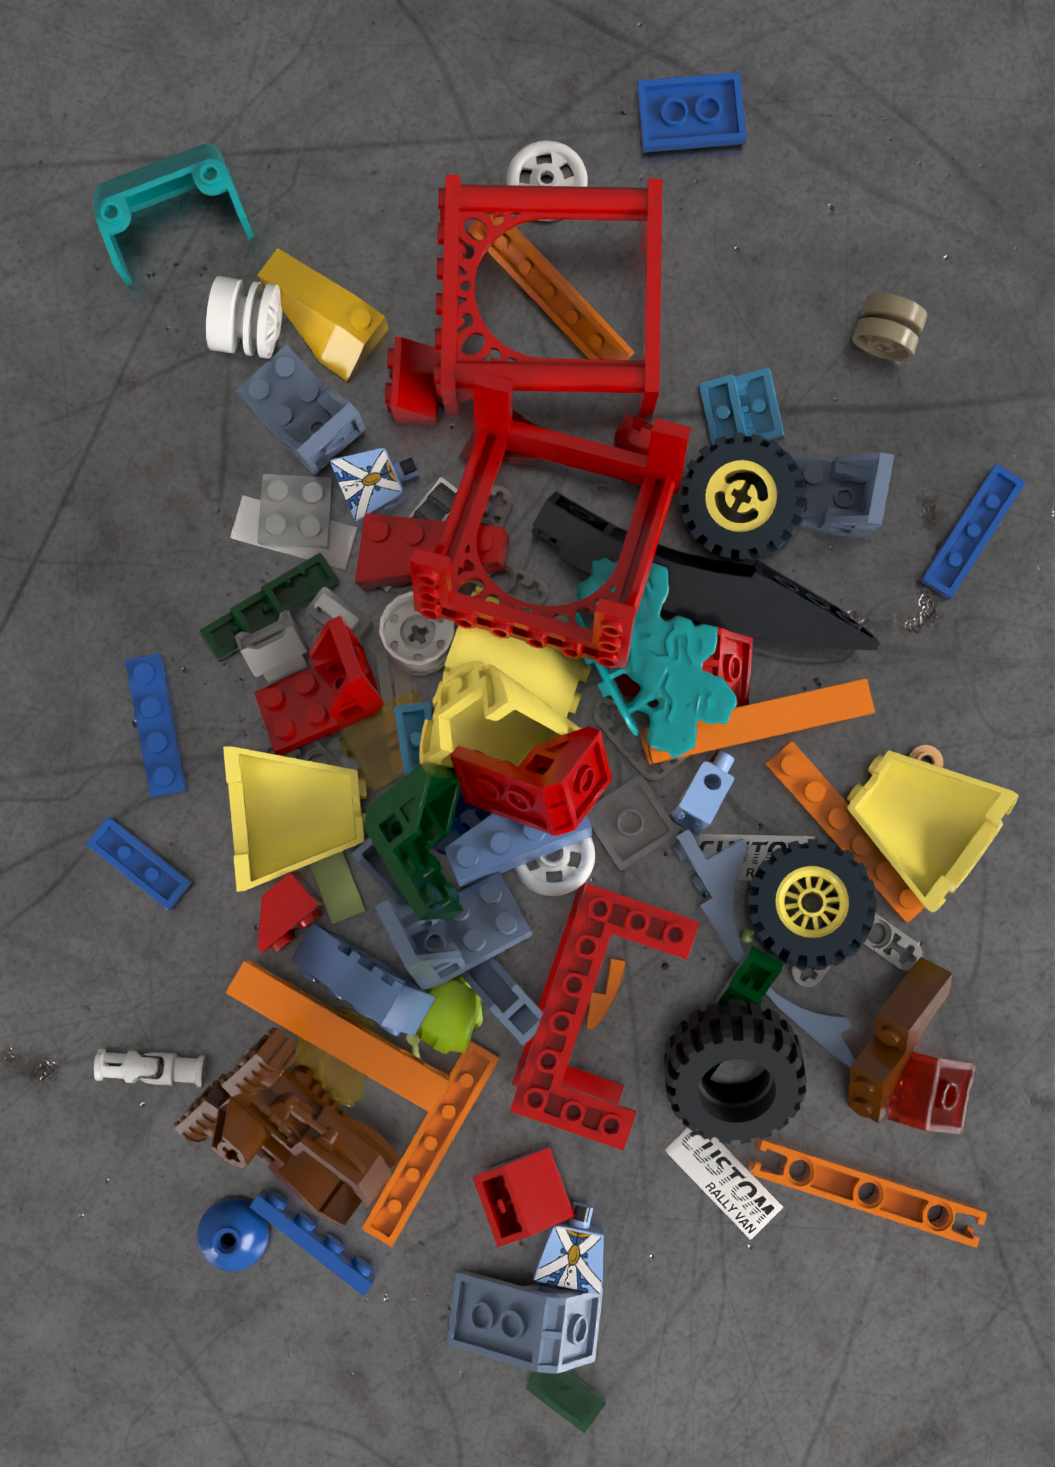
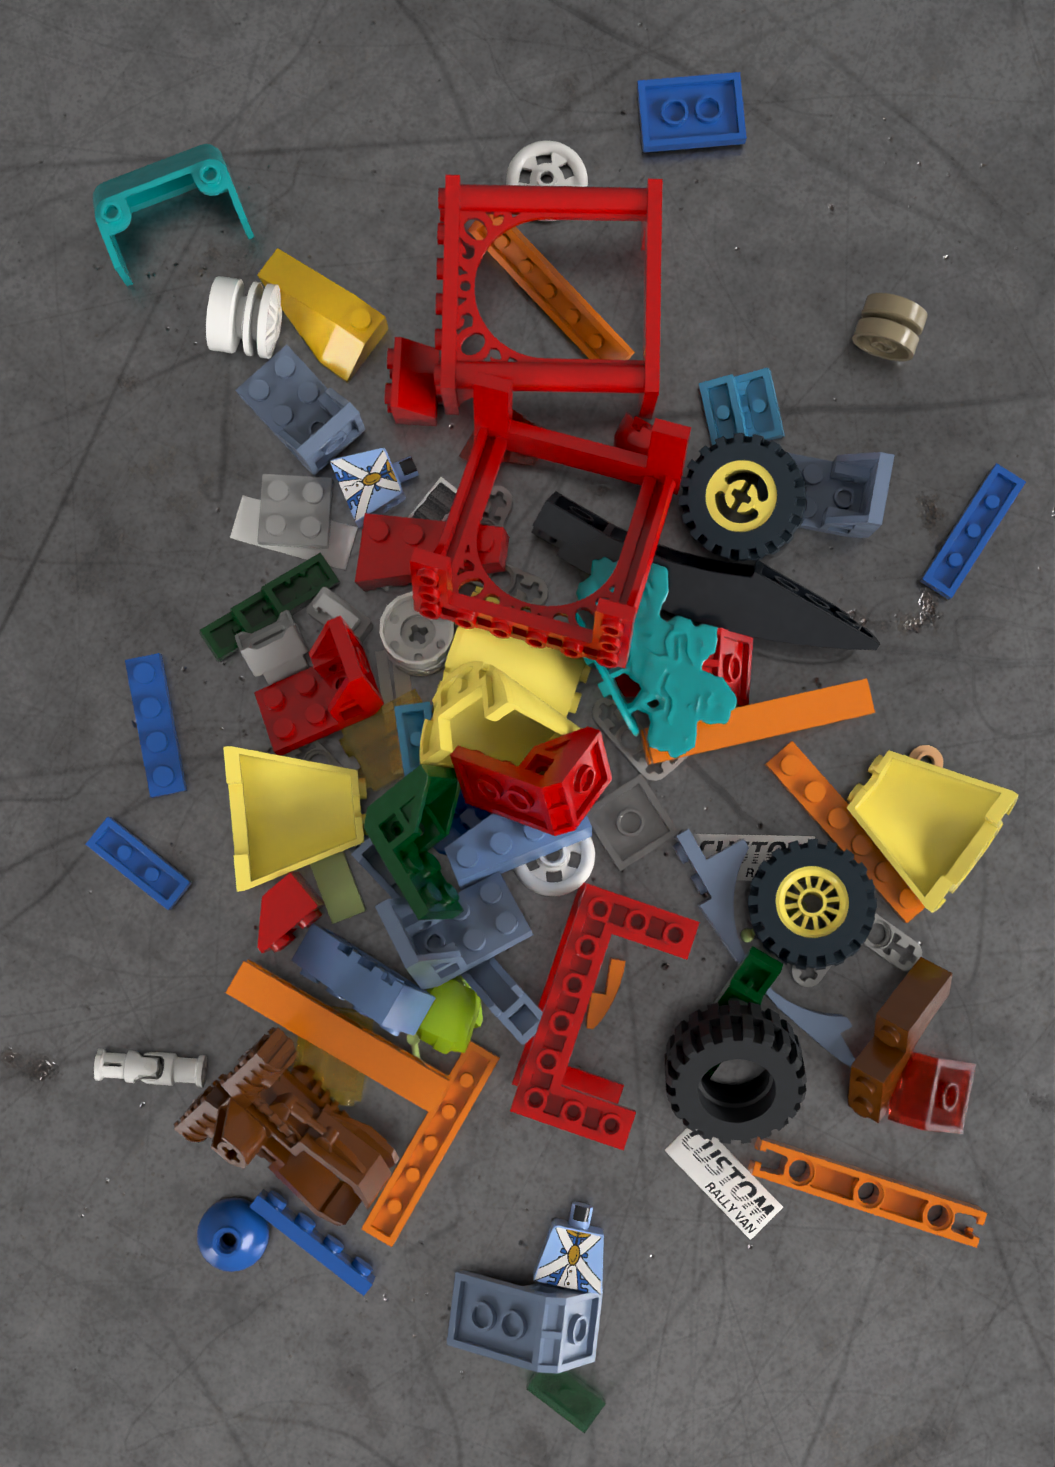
(523, 1196): red slope -> none
(697, 802): light blue torso -> none

